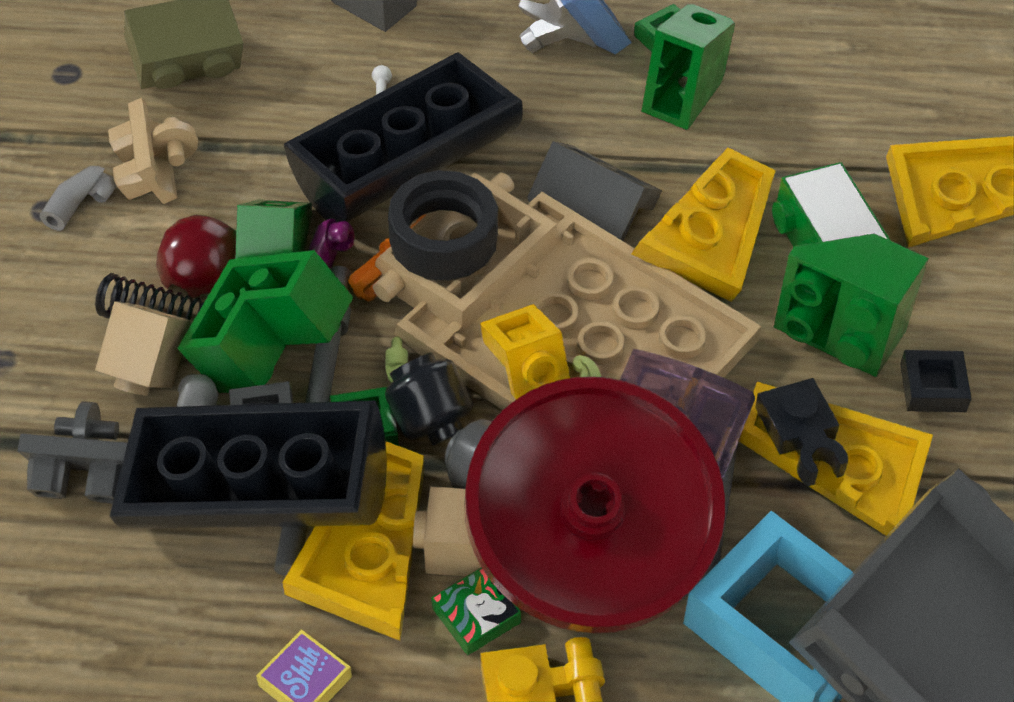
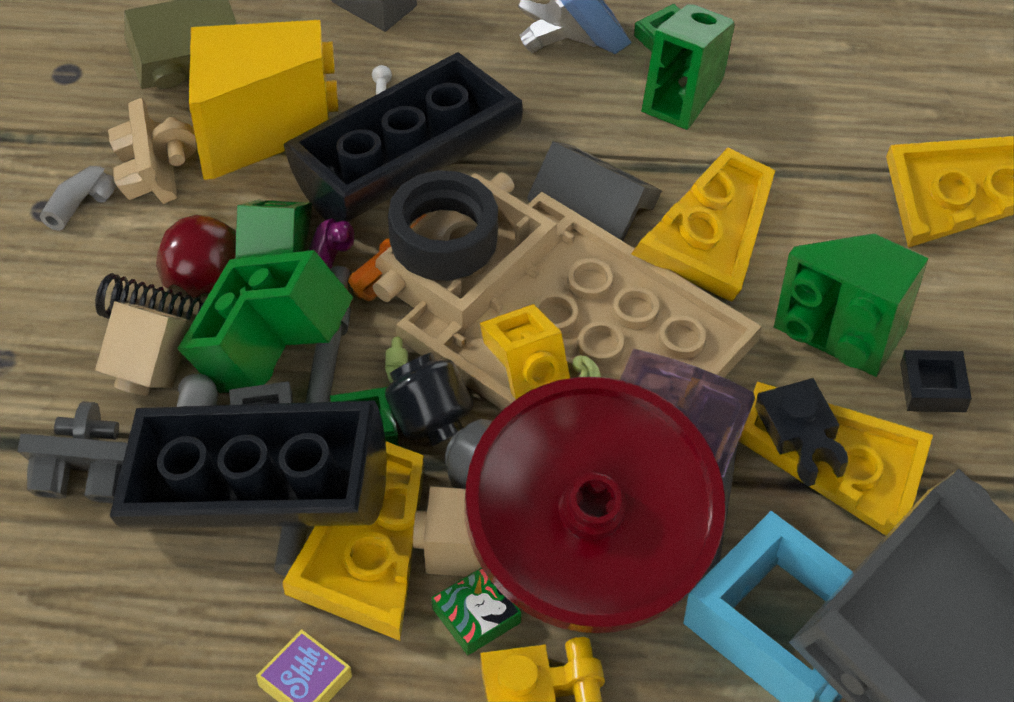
(257, 90): none -> yellow slope
(823, 207): white brick -> none

